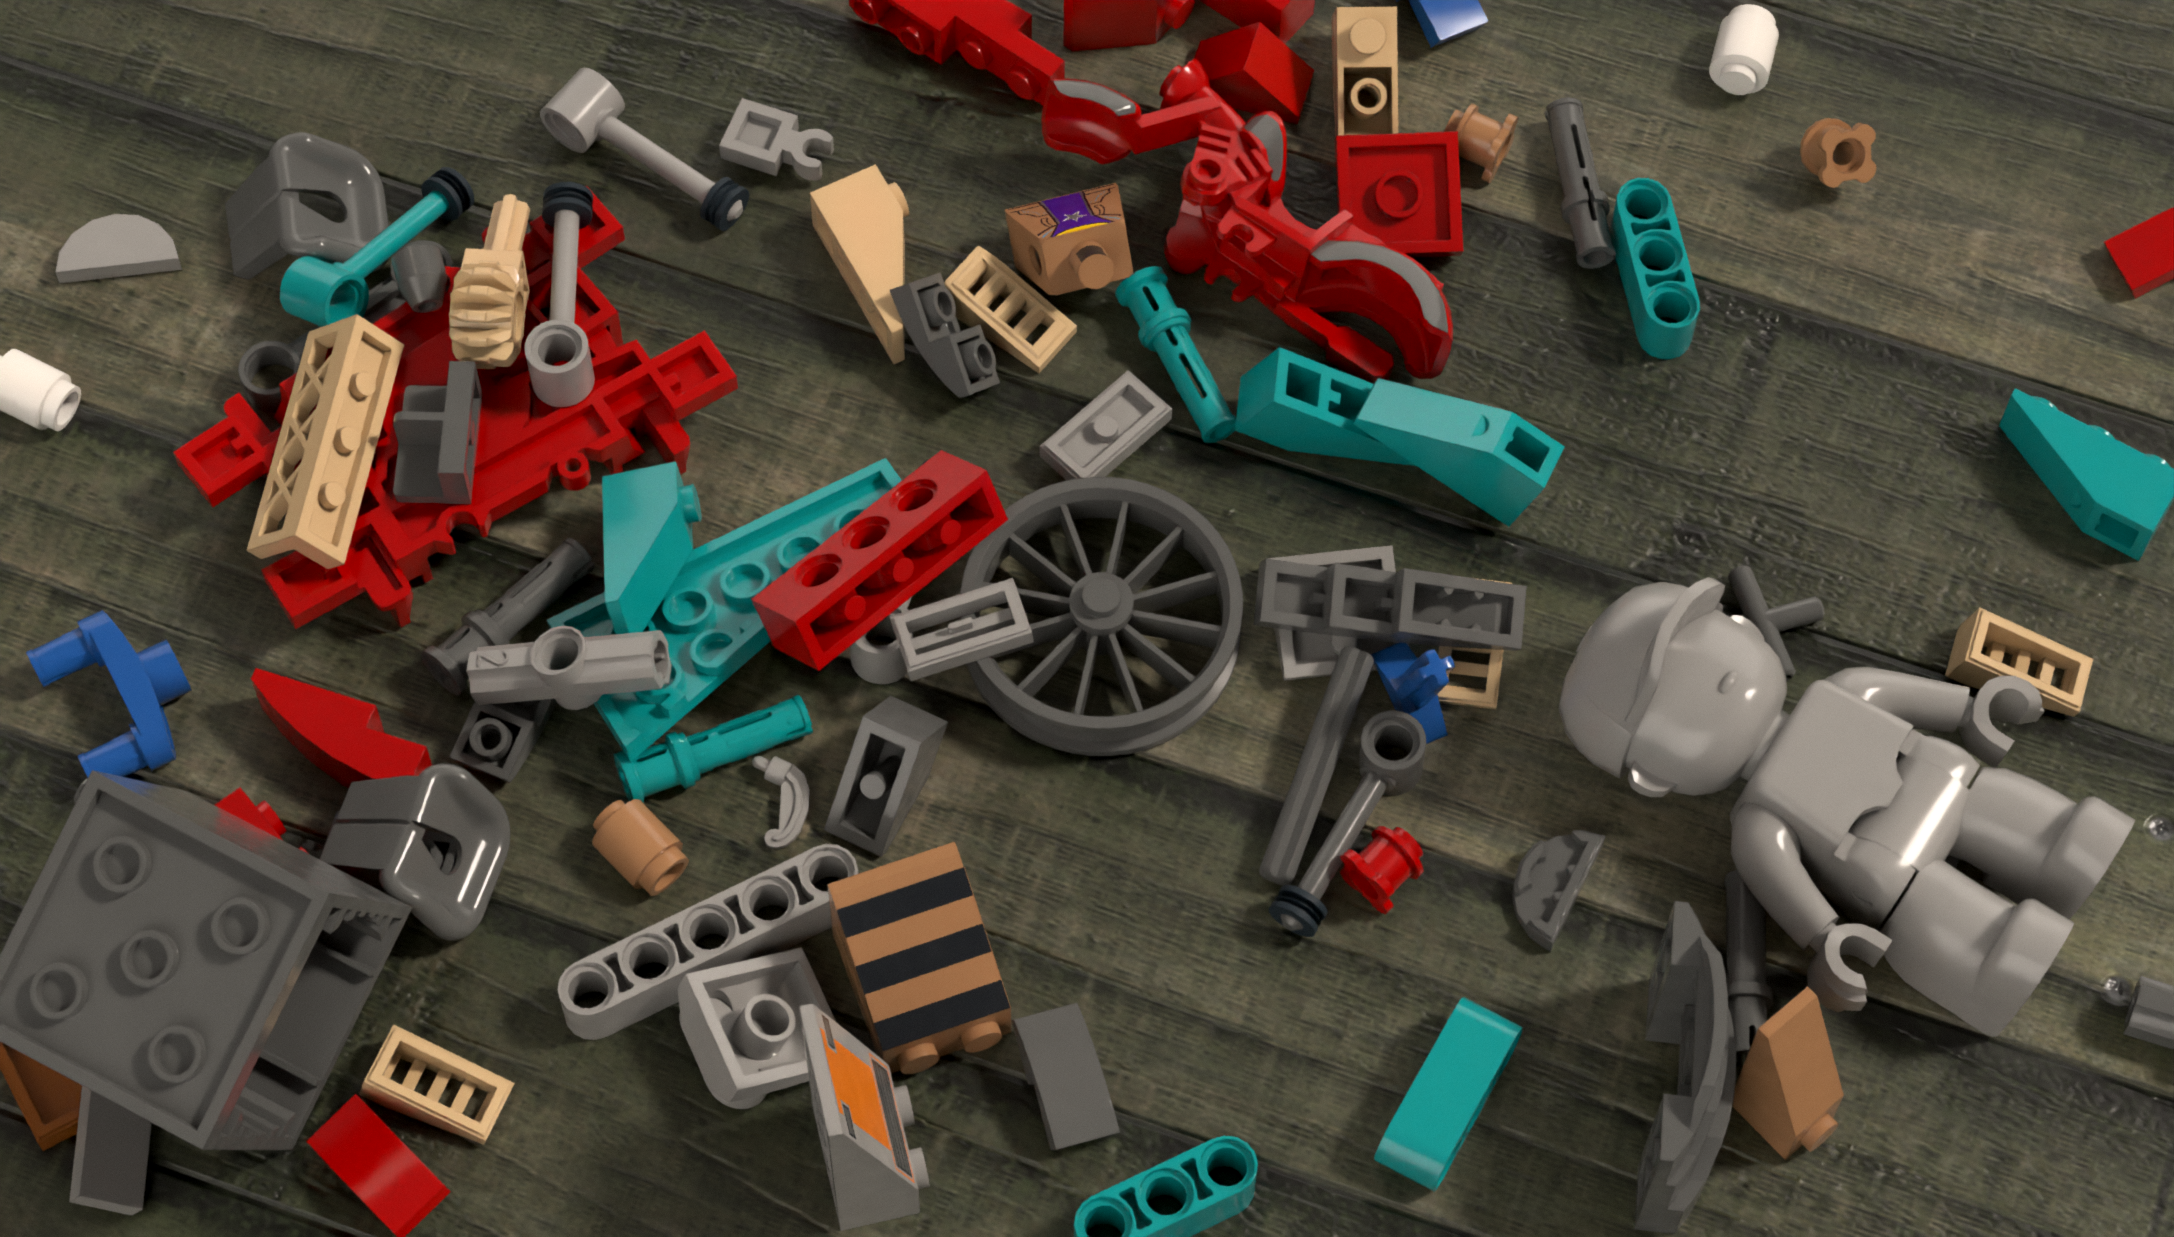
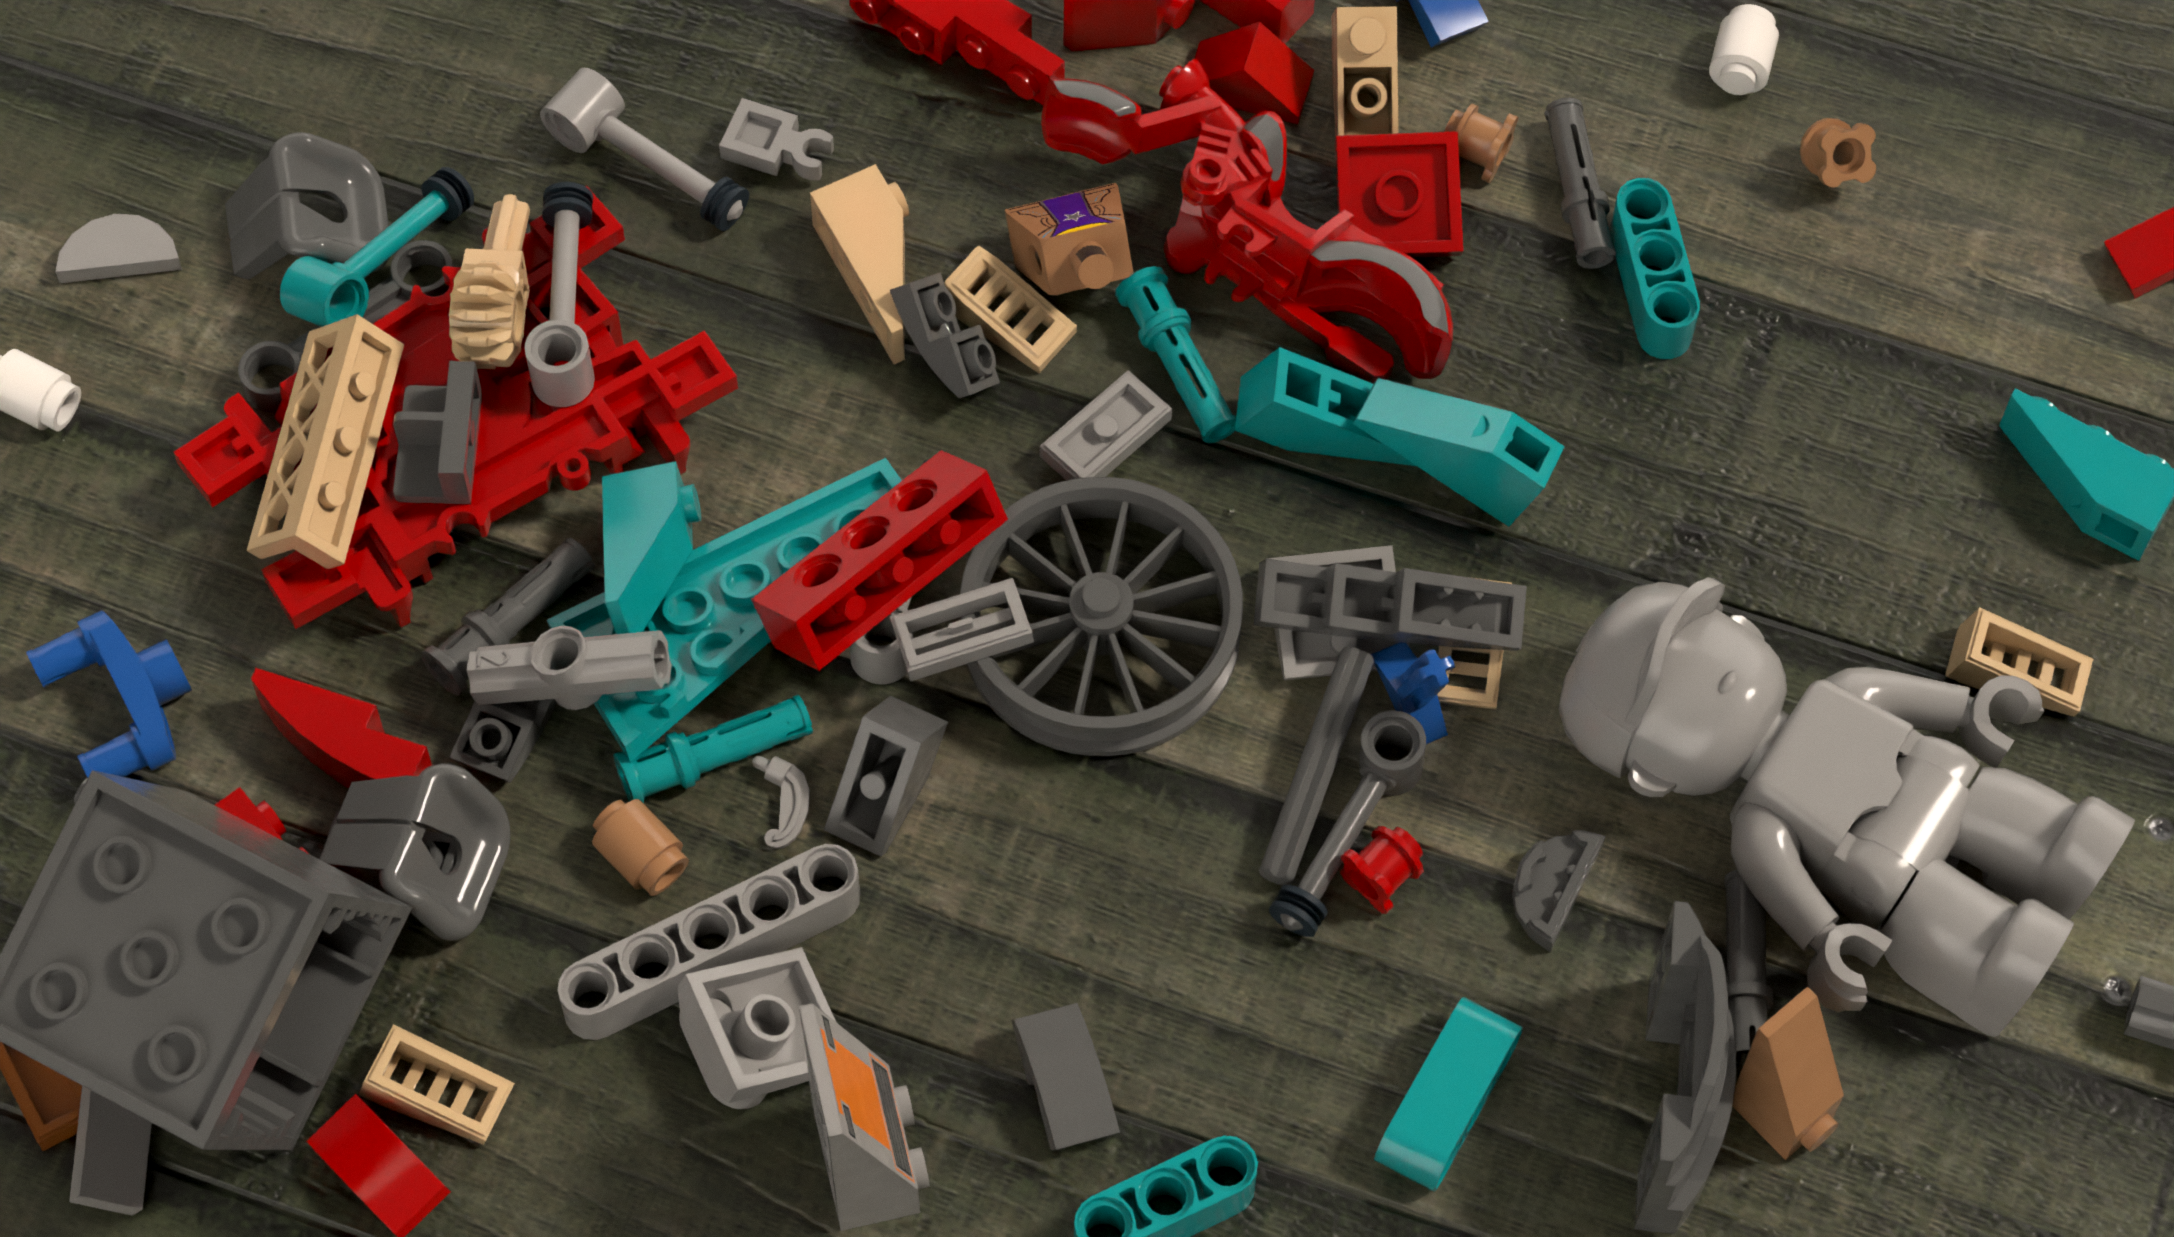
(421, 276): dark grey hose -> none
(919, 959): slope -> none
(1775, 619): dark grey piece -> none

